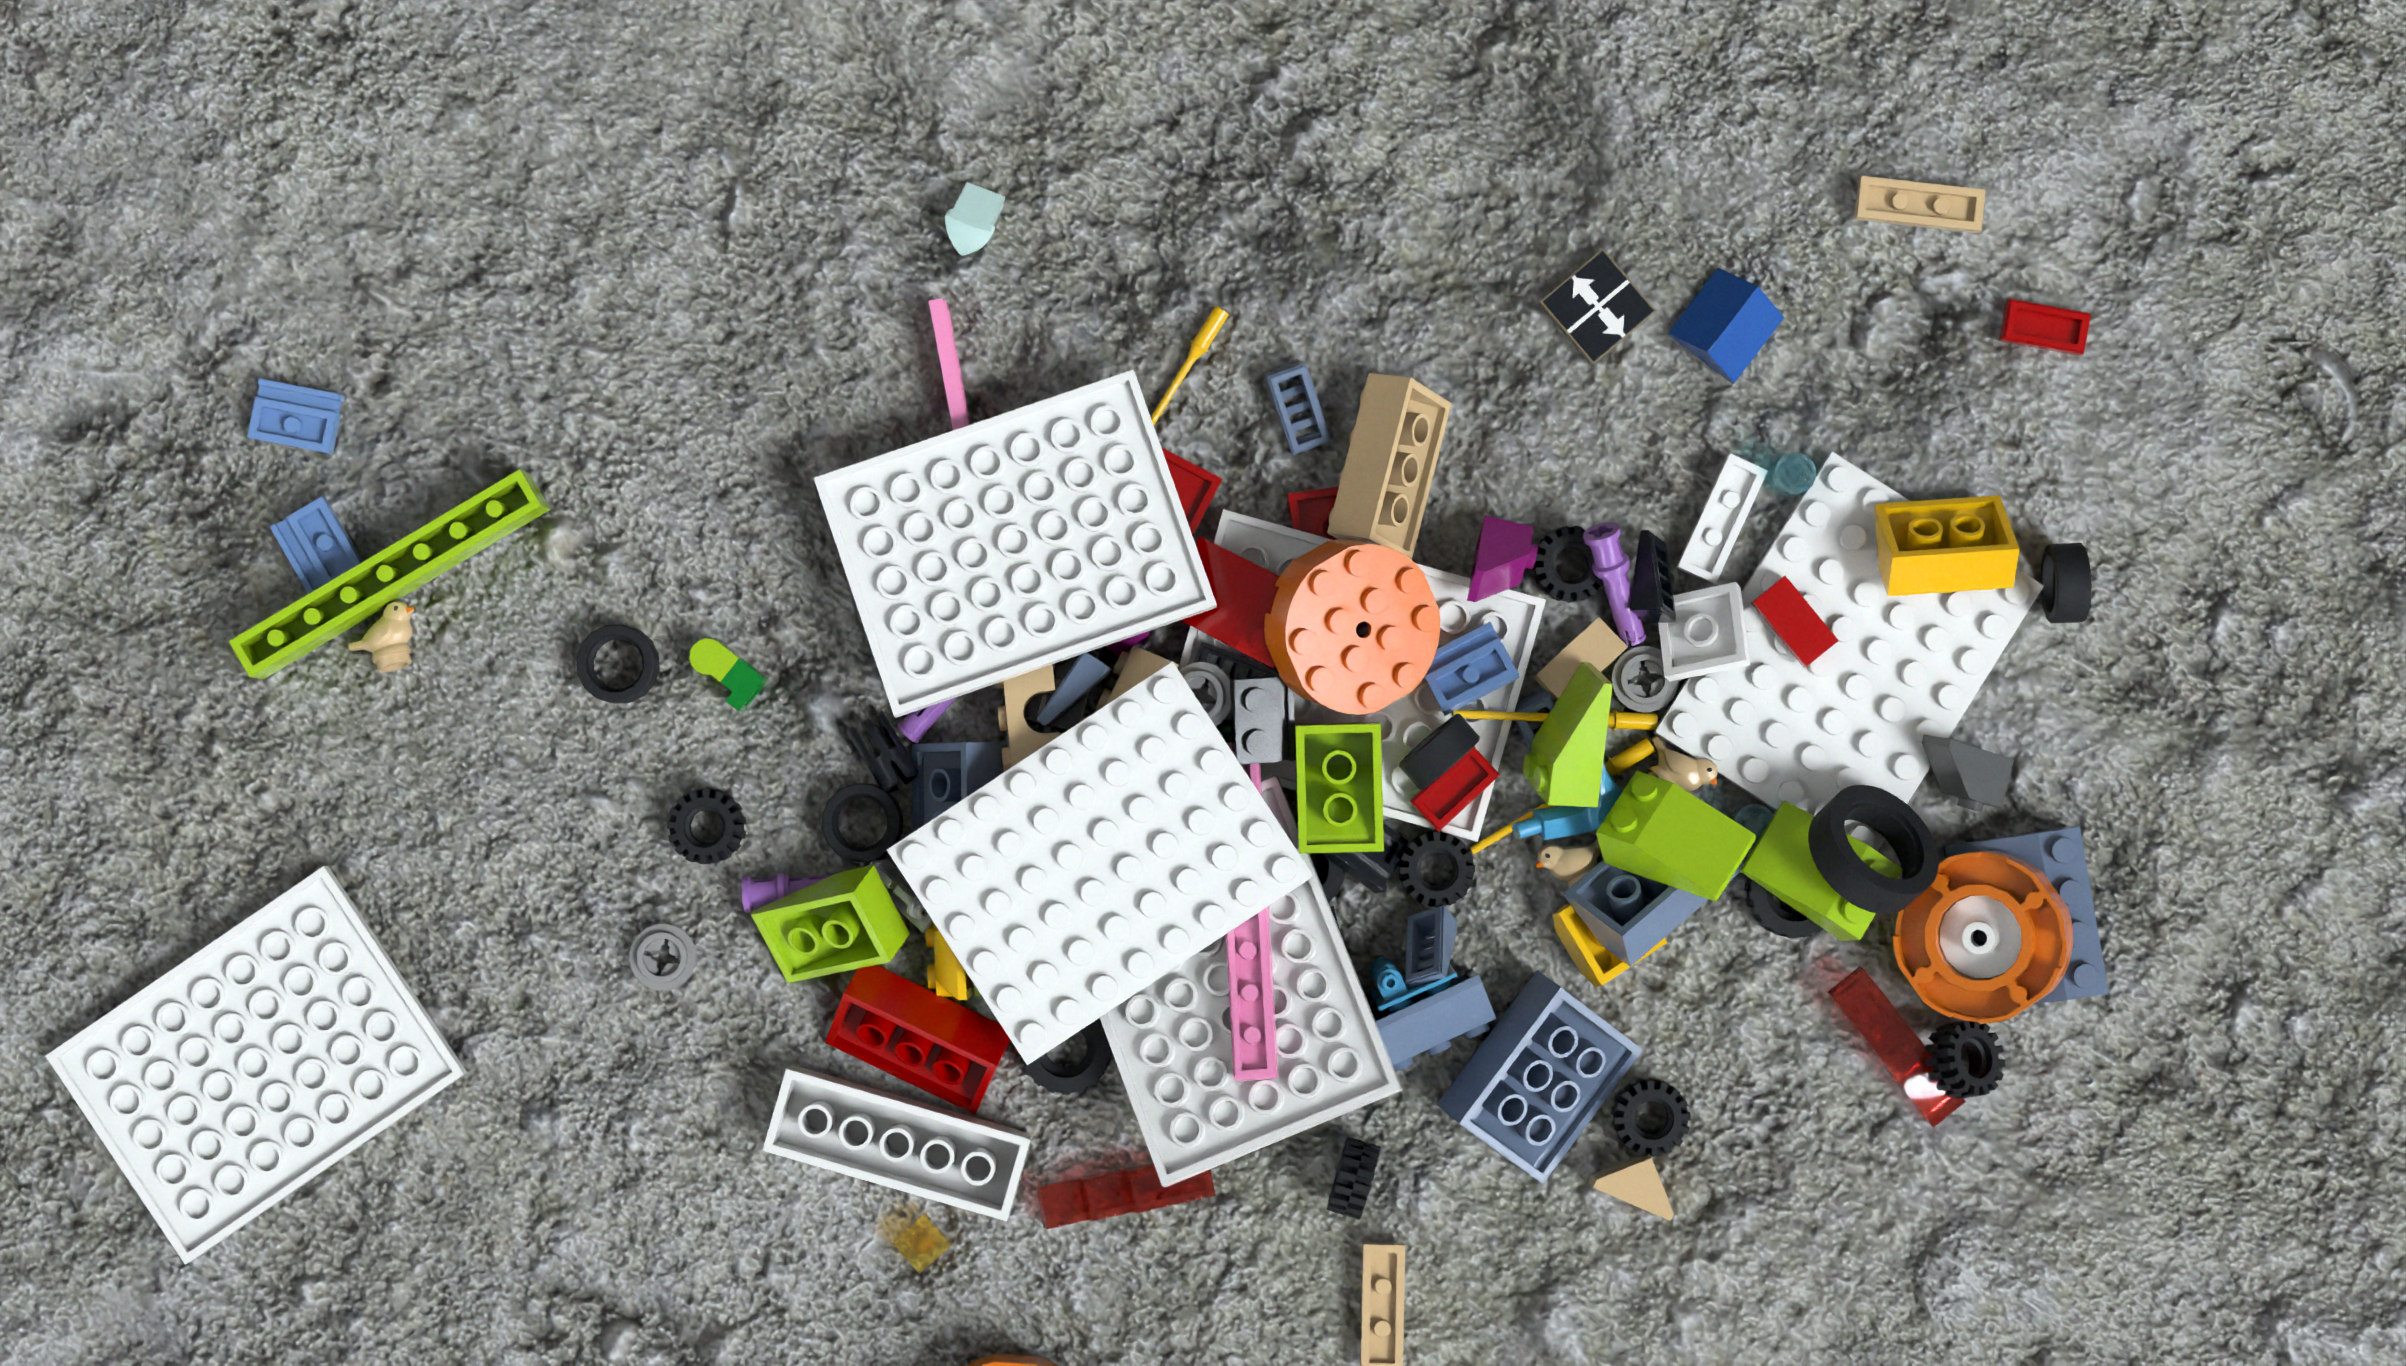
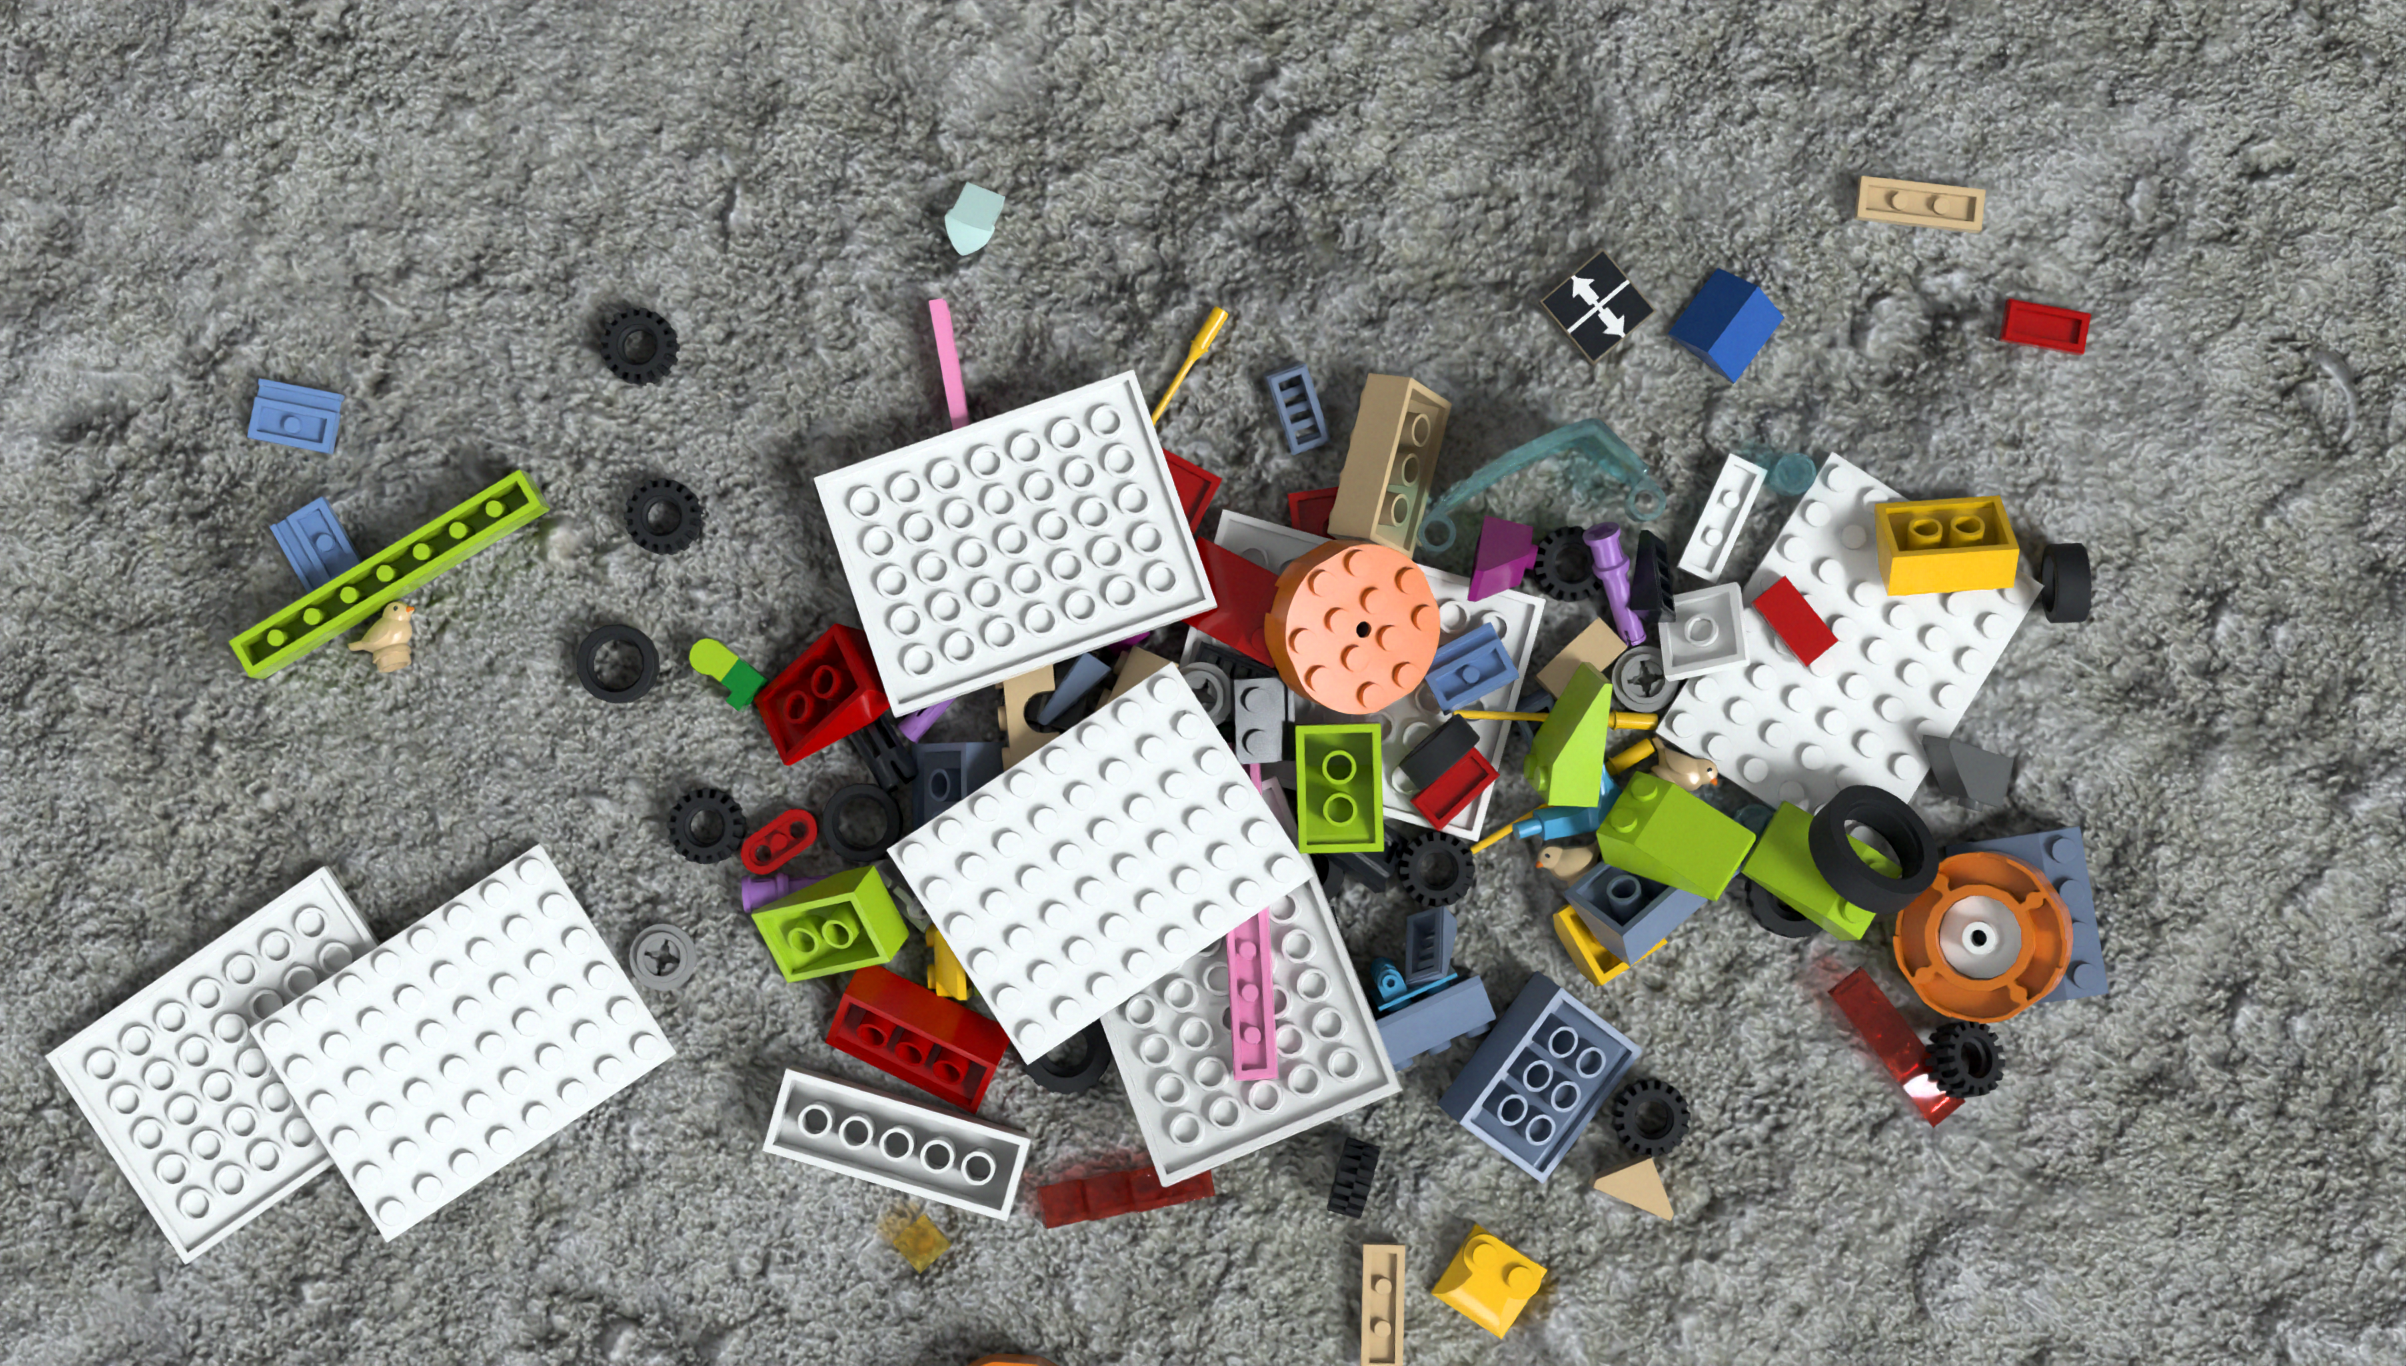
(462, 1042): none -> white plate
(617, 334): none -> black tyre
(646, 498): none -> black tyre
(780, 840): none -> red plate
(823, 694): none -> red slope
(1489, 1280): none -> yellow slope
(1592, 437): none -> clear light blue panel

